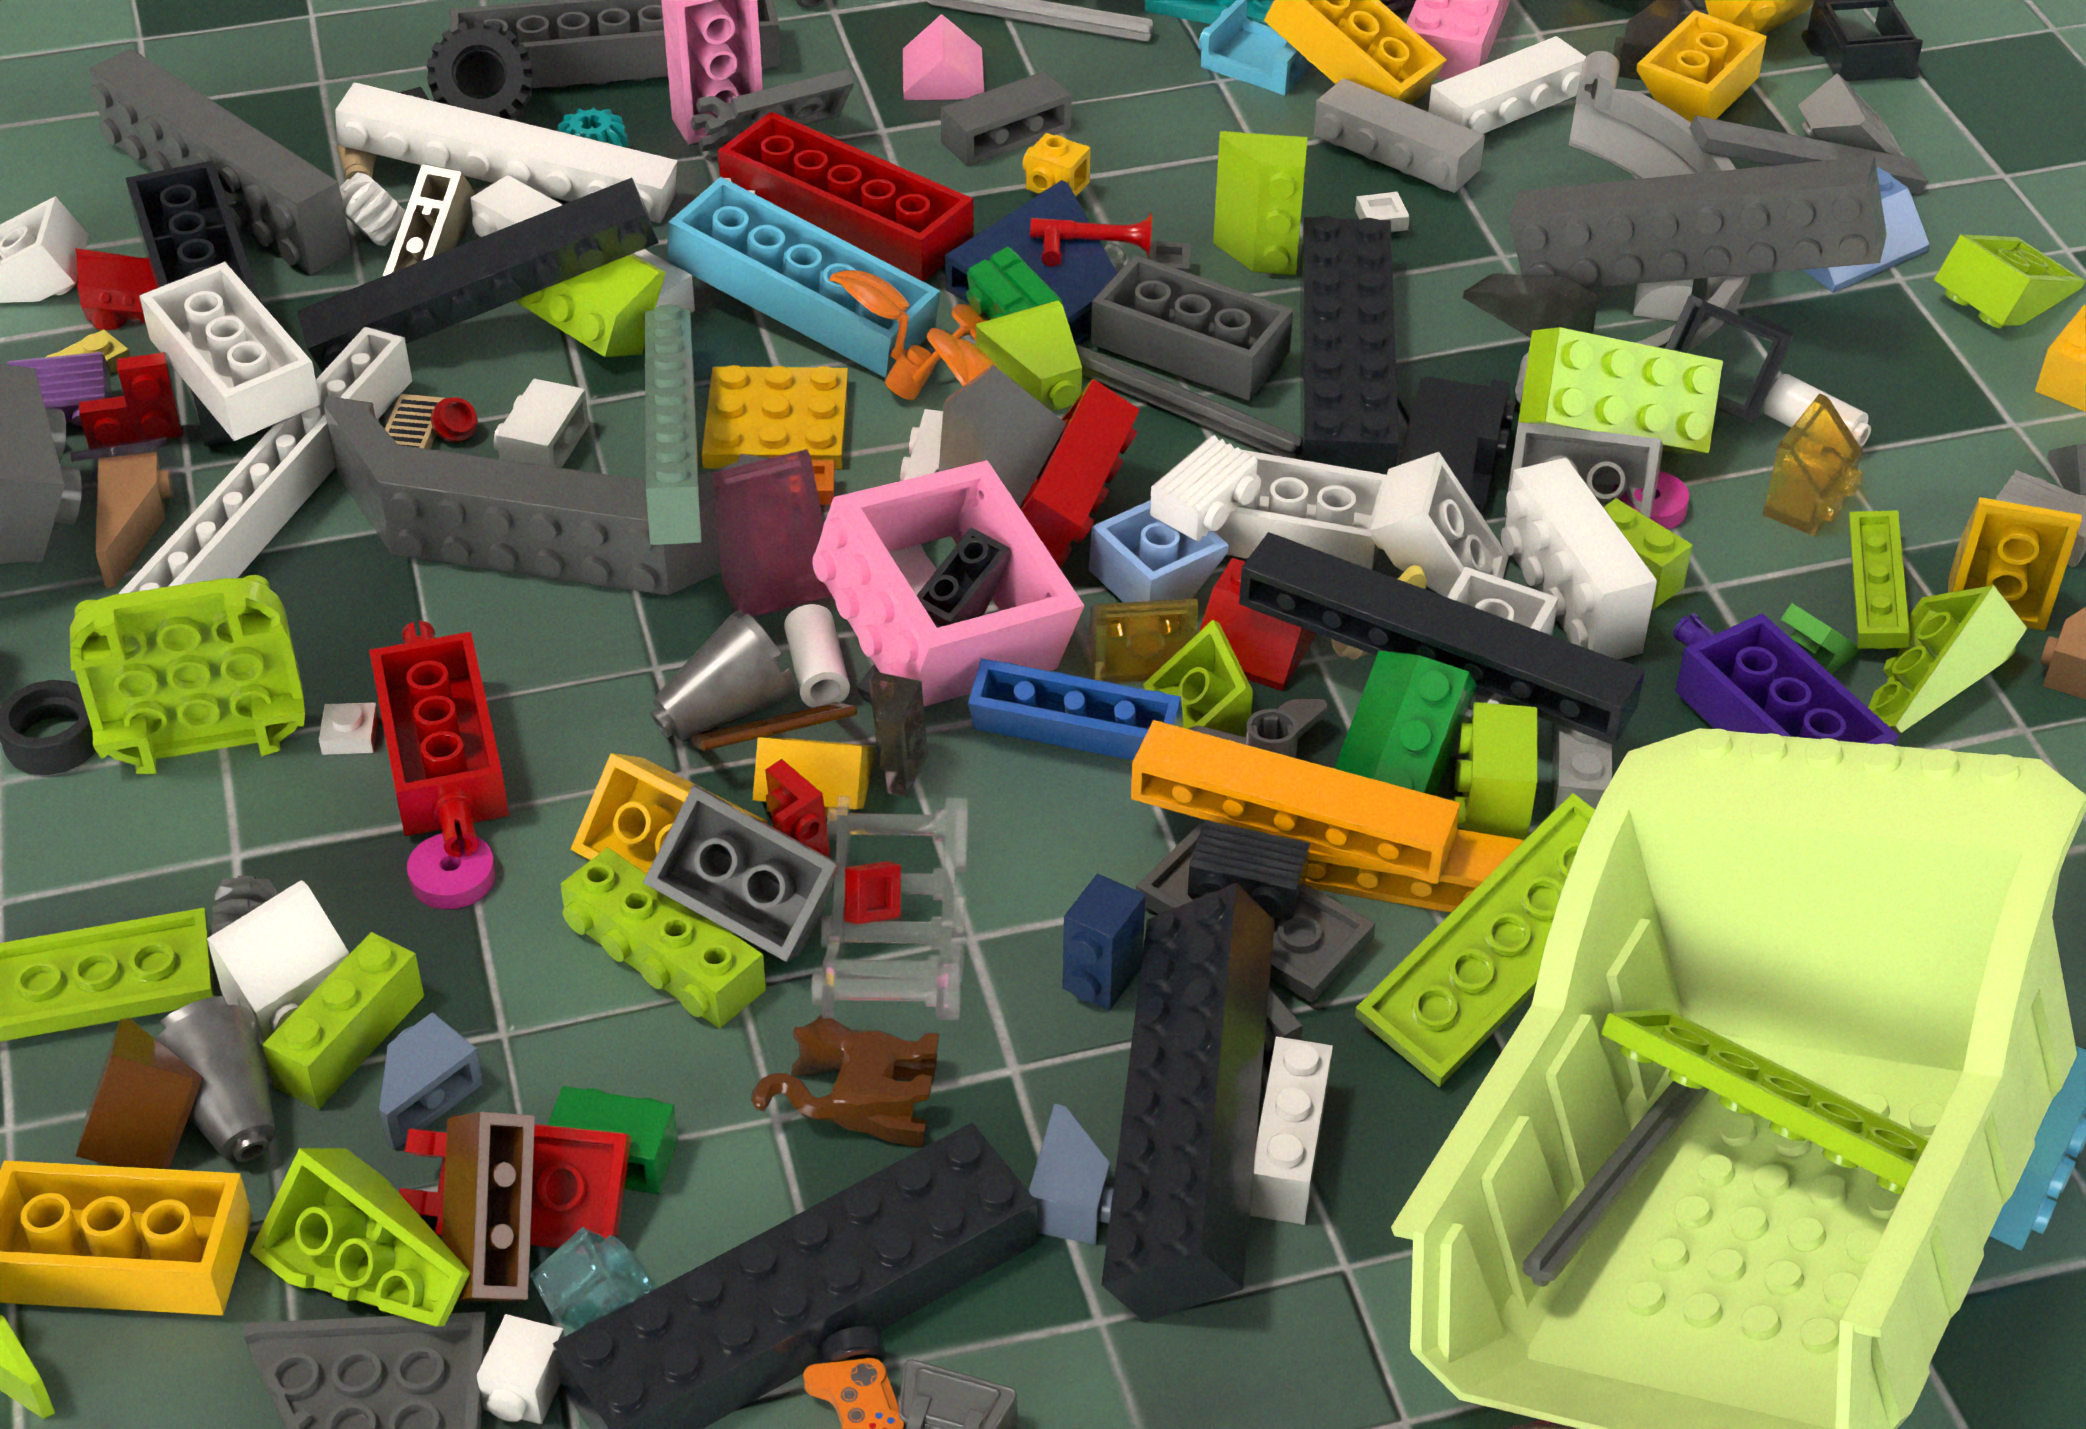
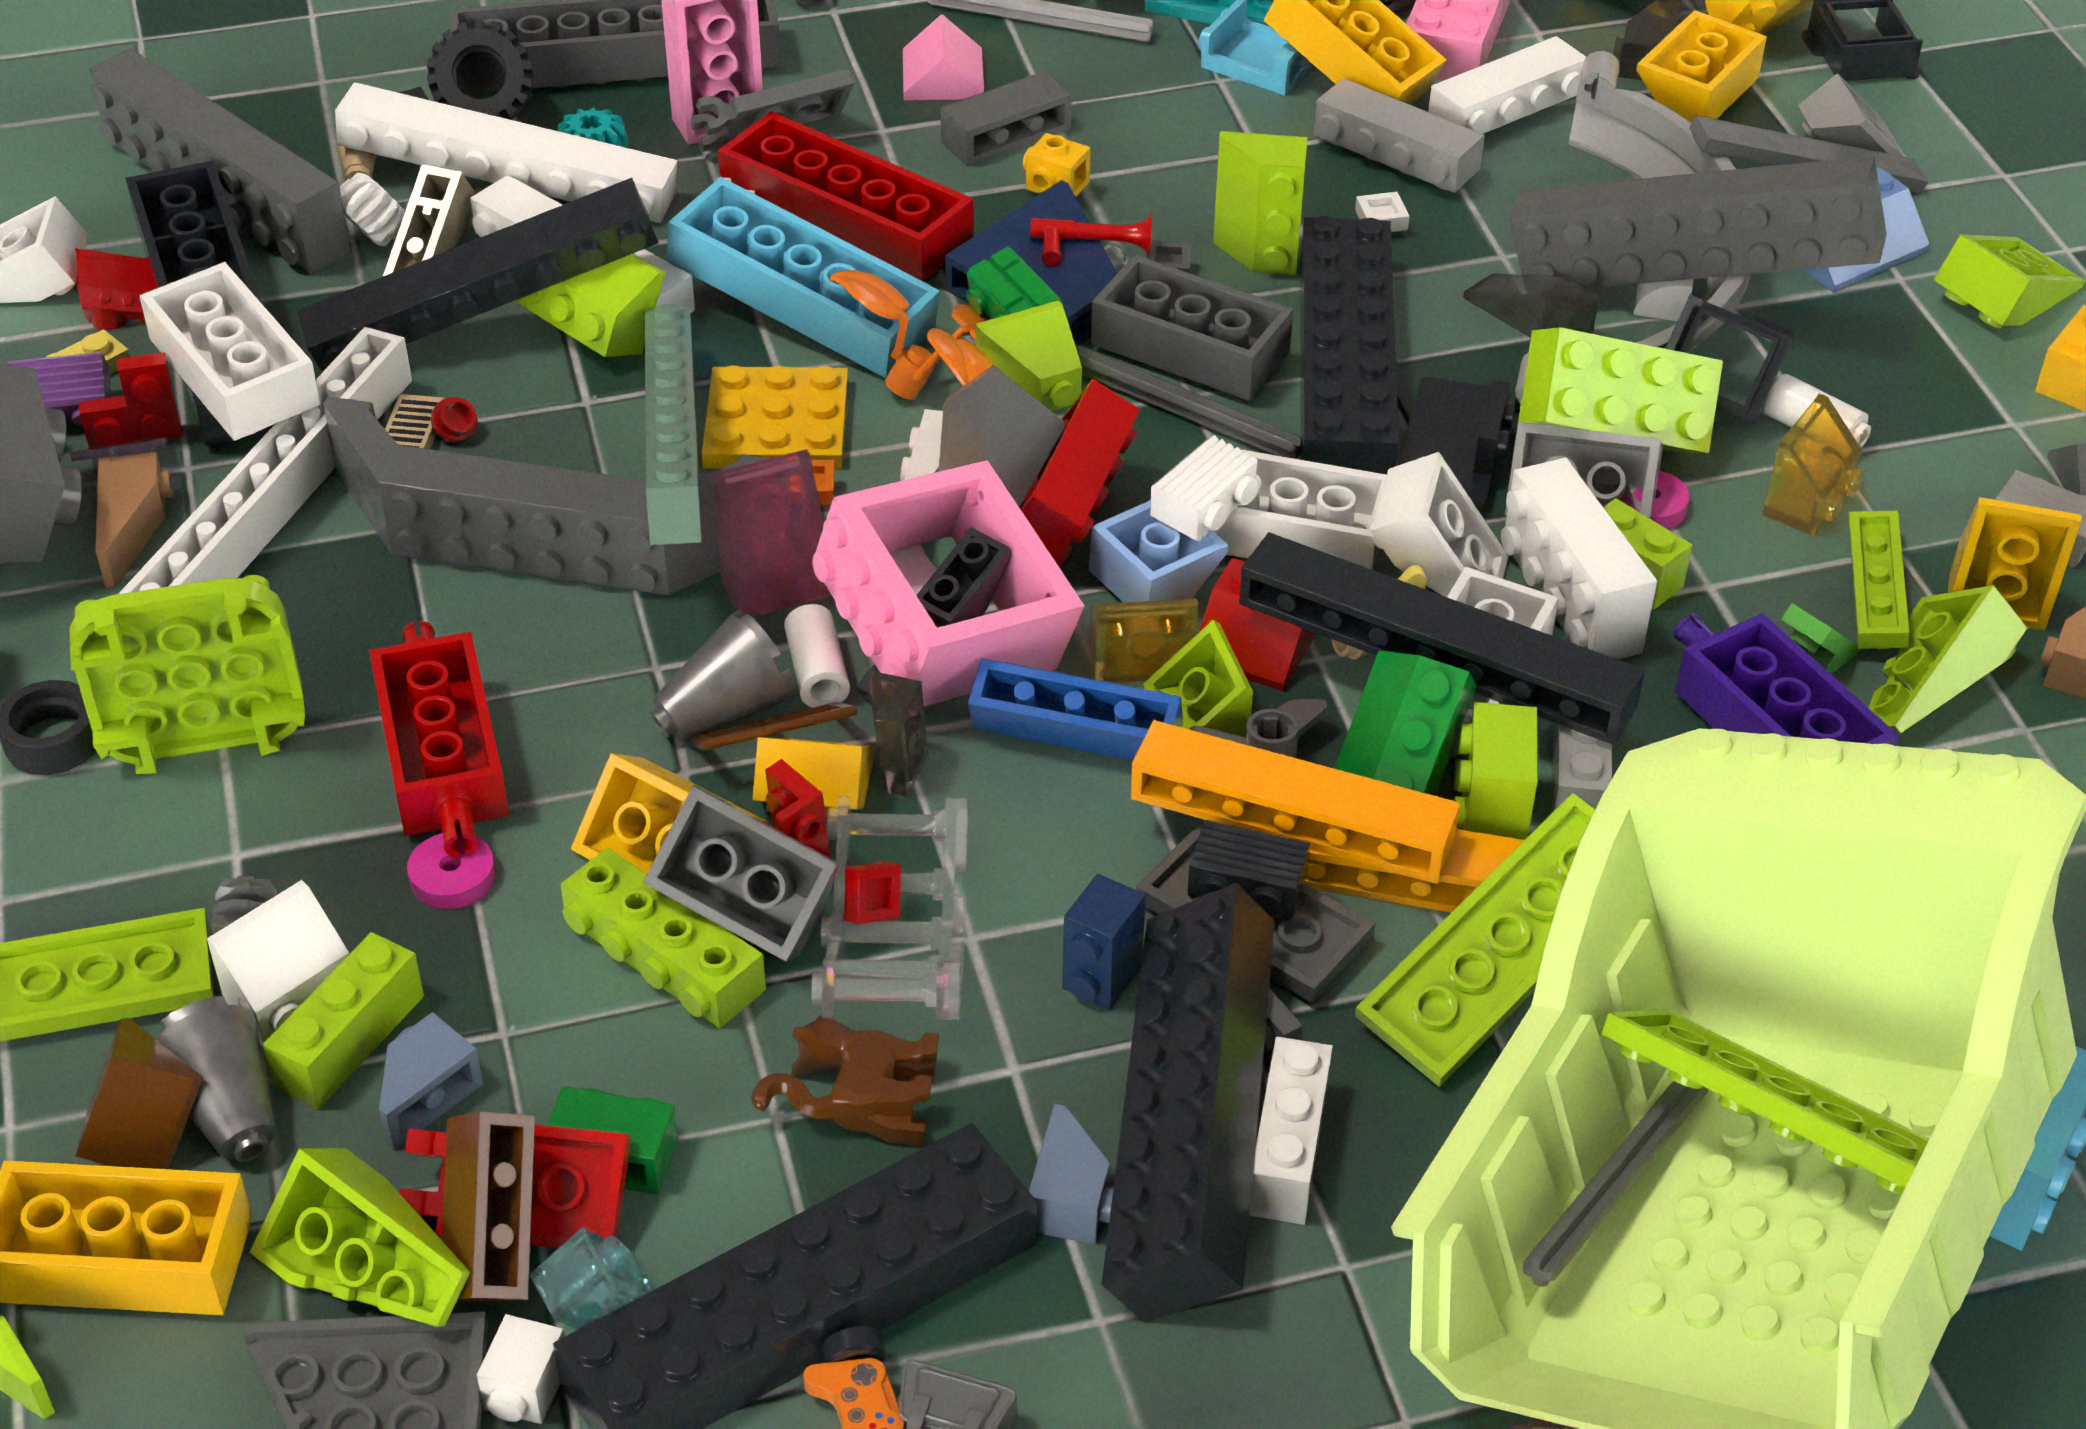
(348, 728): white plate -> none
(543, 424): white brick -> none

